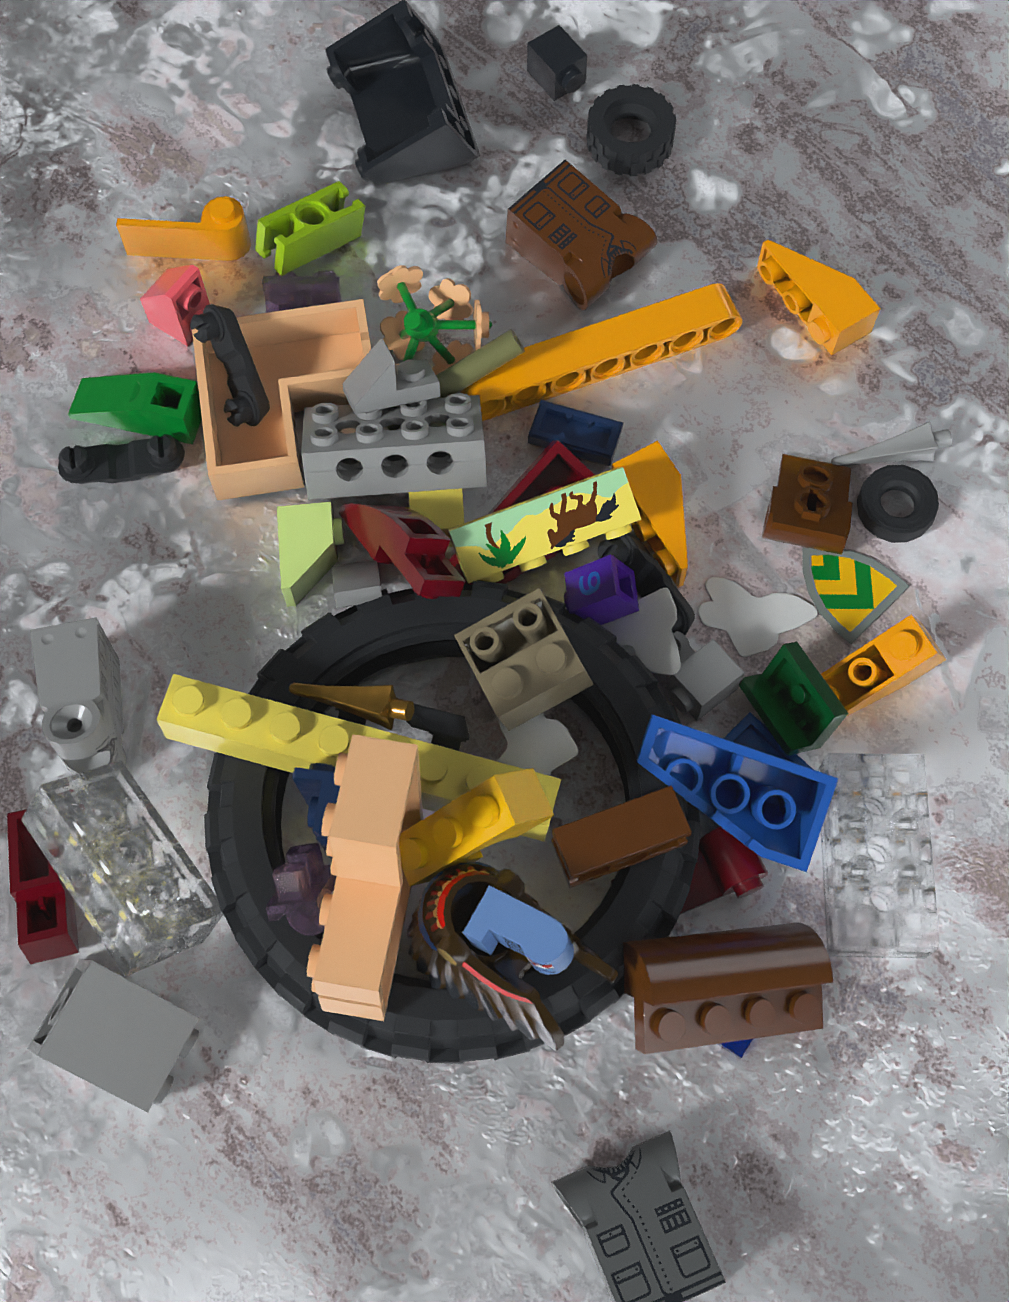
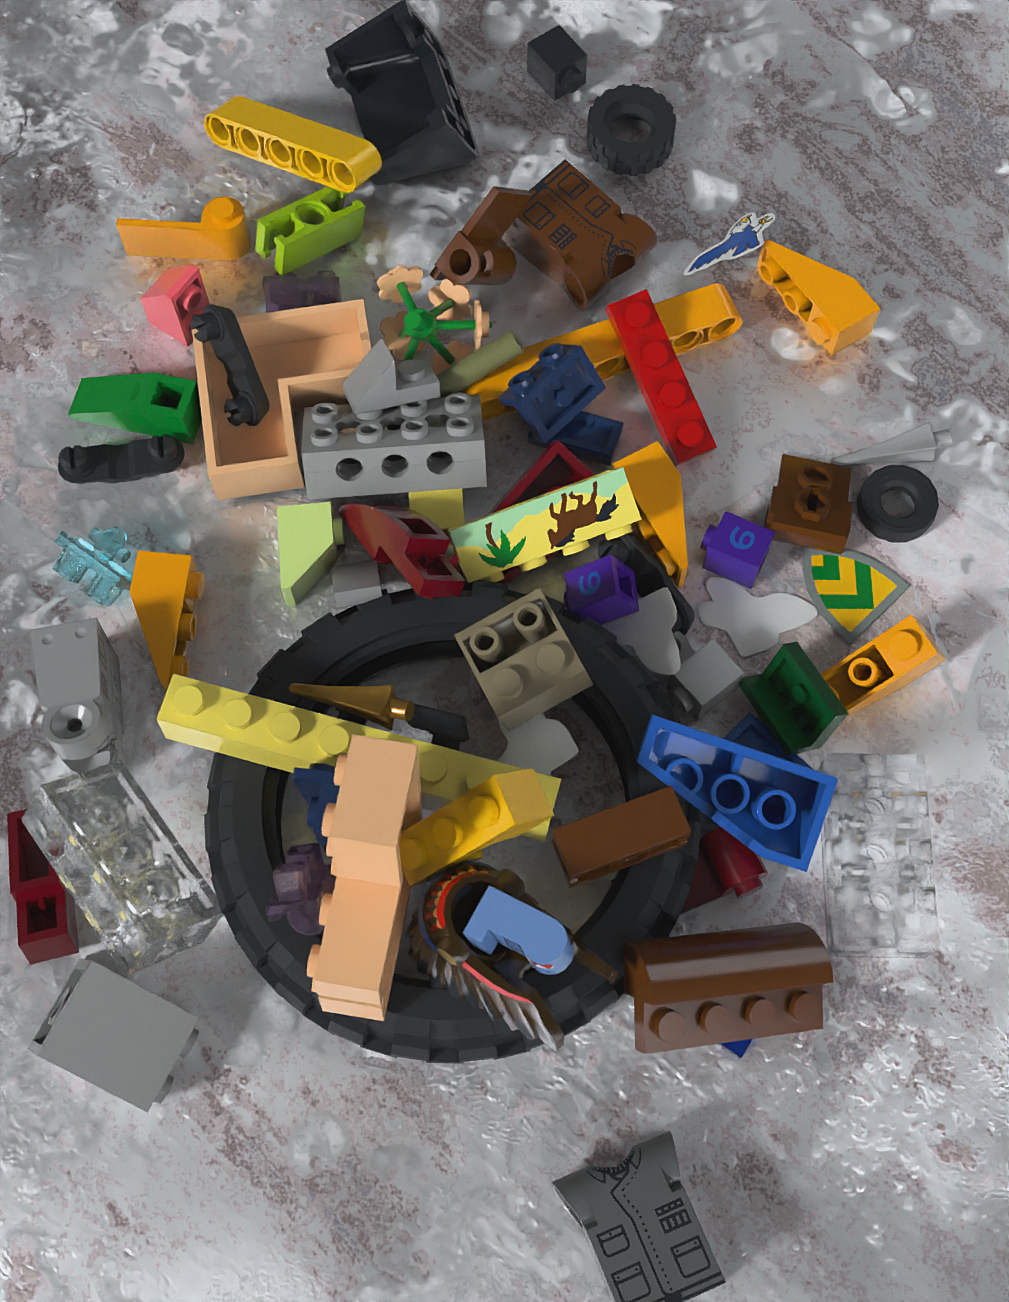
(80, 555): none -> clear light blue hips
(164, 601): none -> light orange slope
(293, 143): none -> yellow beam
(477, 251): none -> reddish brown piece
(553, 389): none -> dark blue bracket
(660, 377): none -> red plate
(736, 549): none -> dark purple brick
(741, 238): none -> sticker

